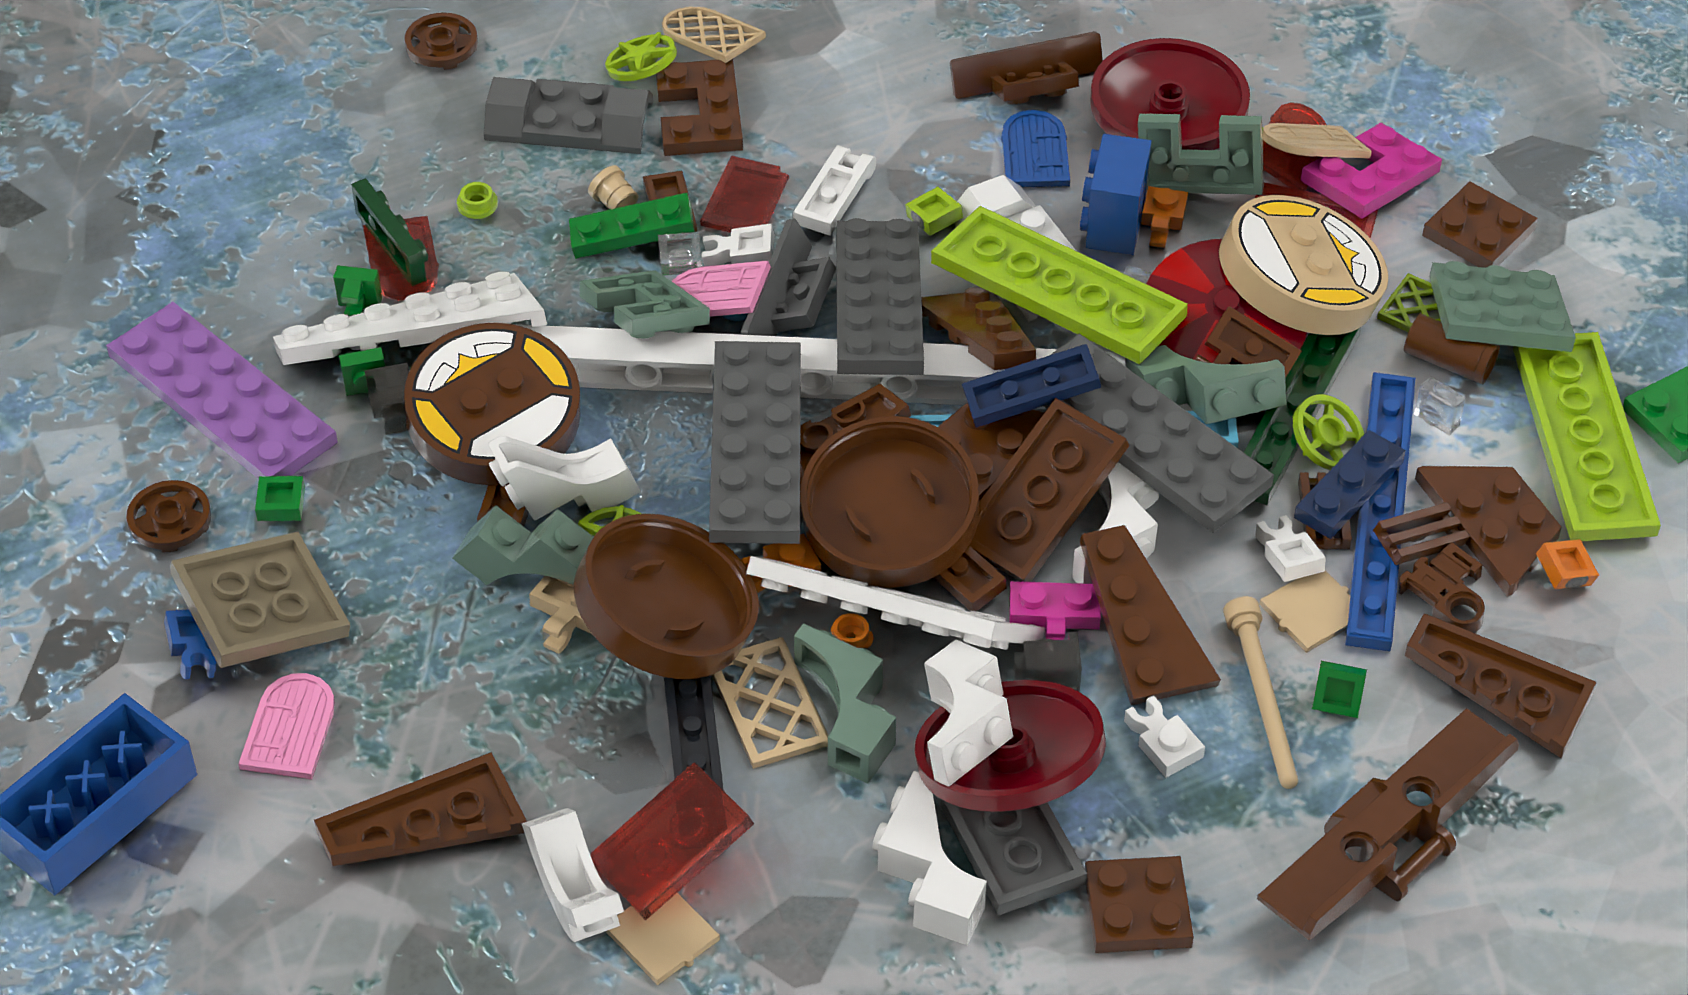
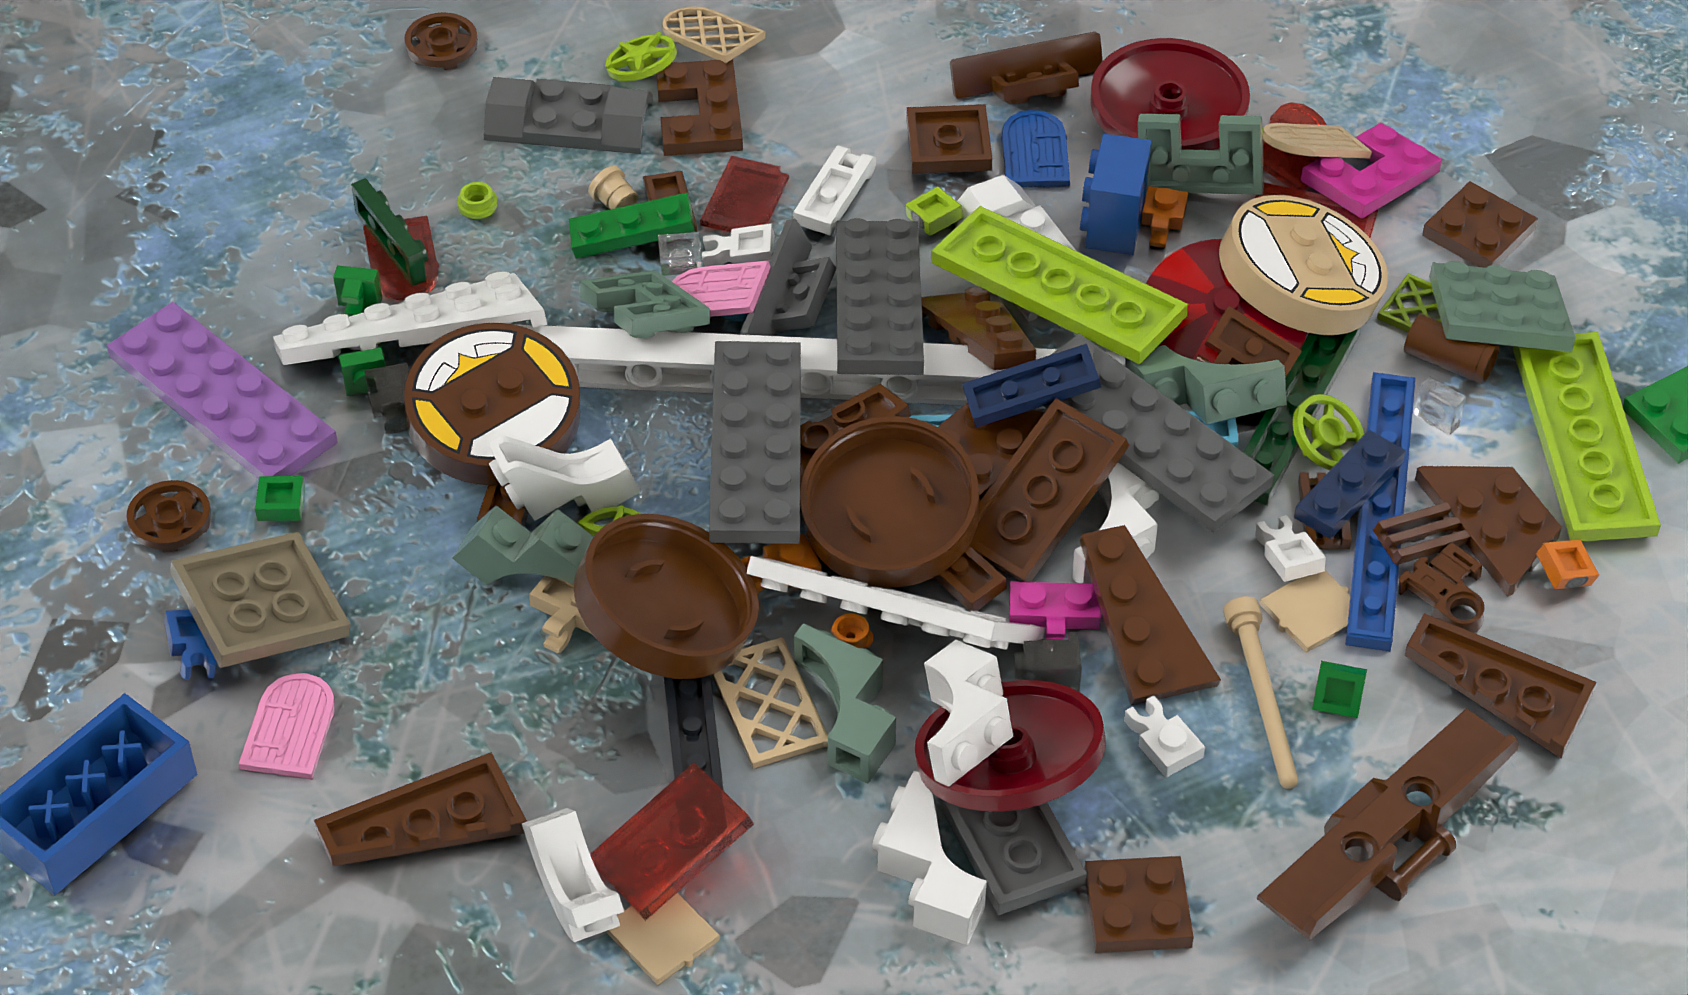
(949, 139): none -> reddish brown plate

